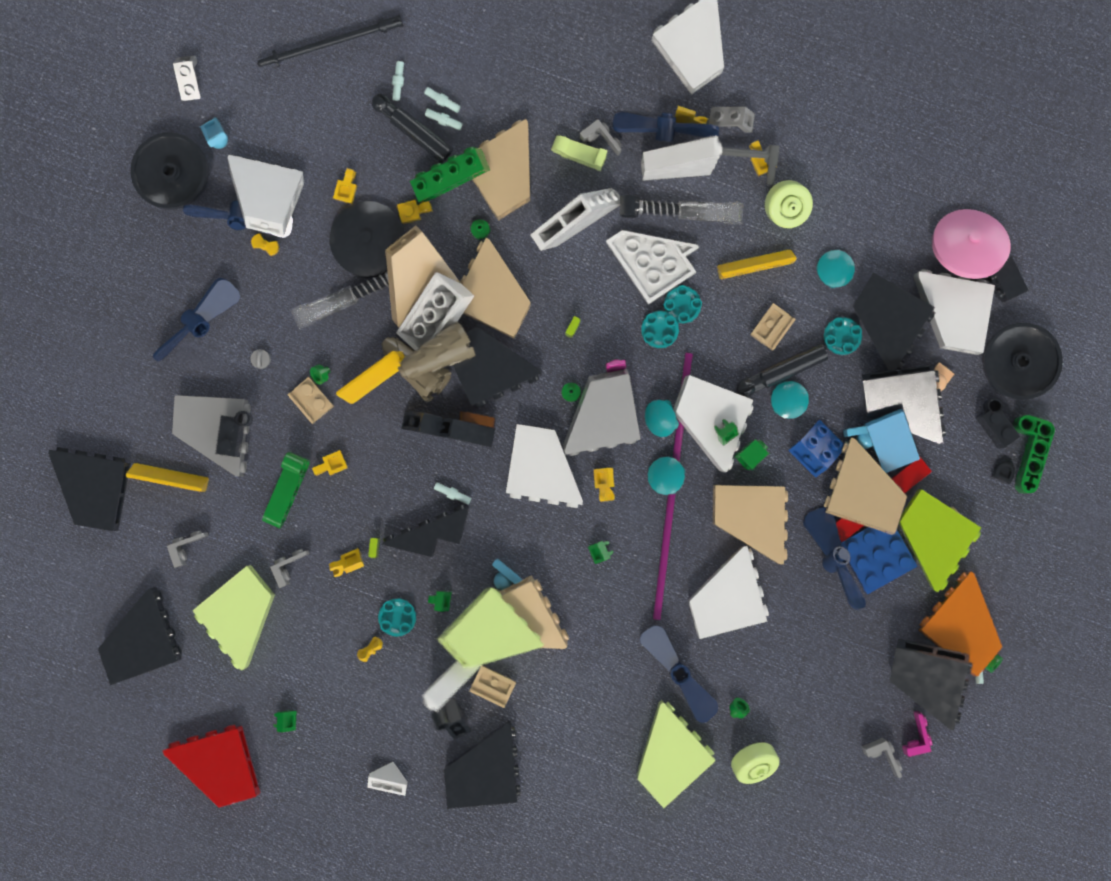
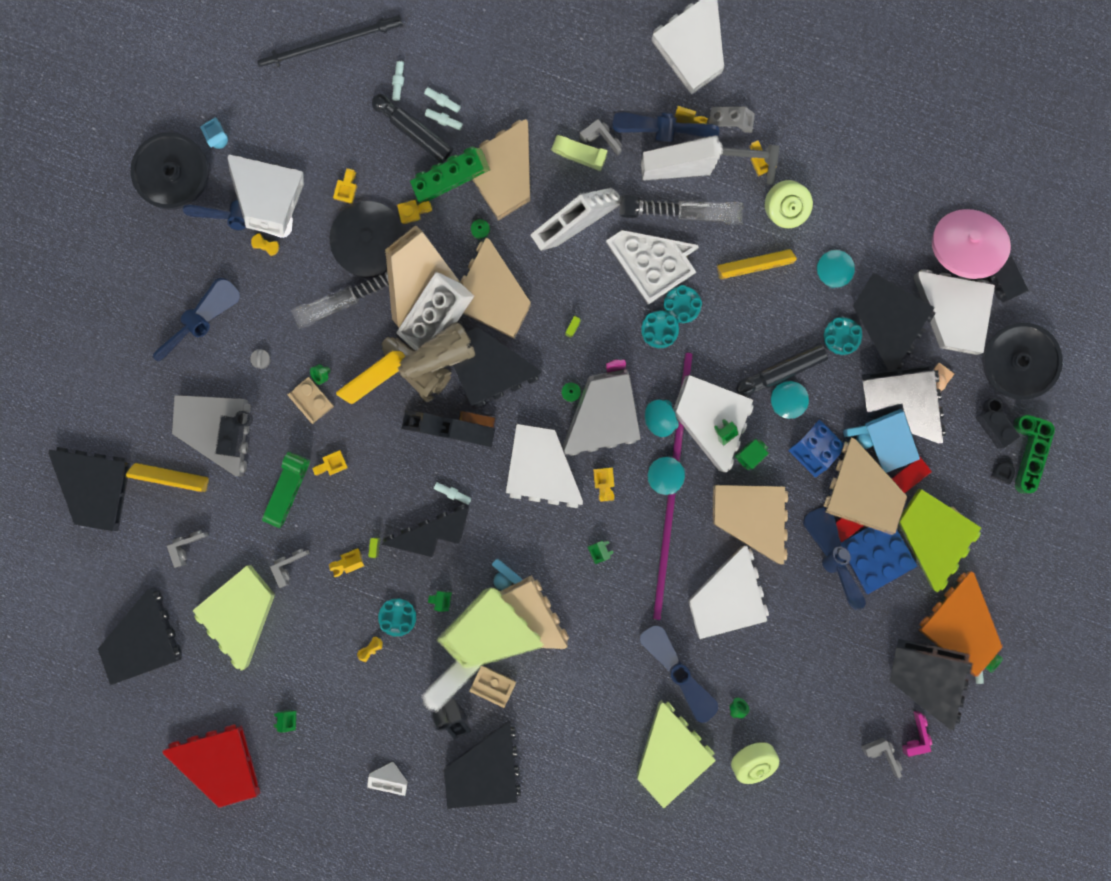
(186, 77): bracket -> none
(772, 327): tan plate -> none

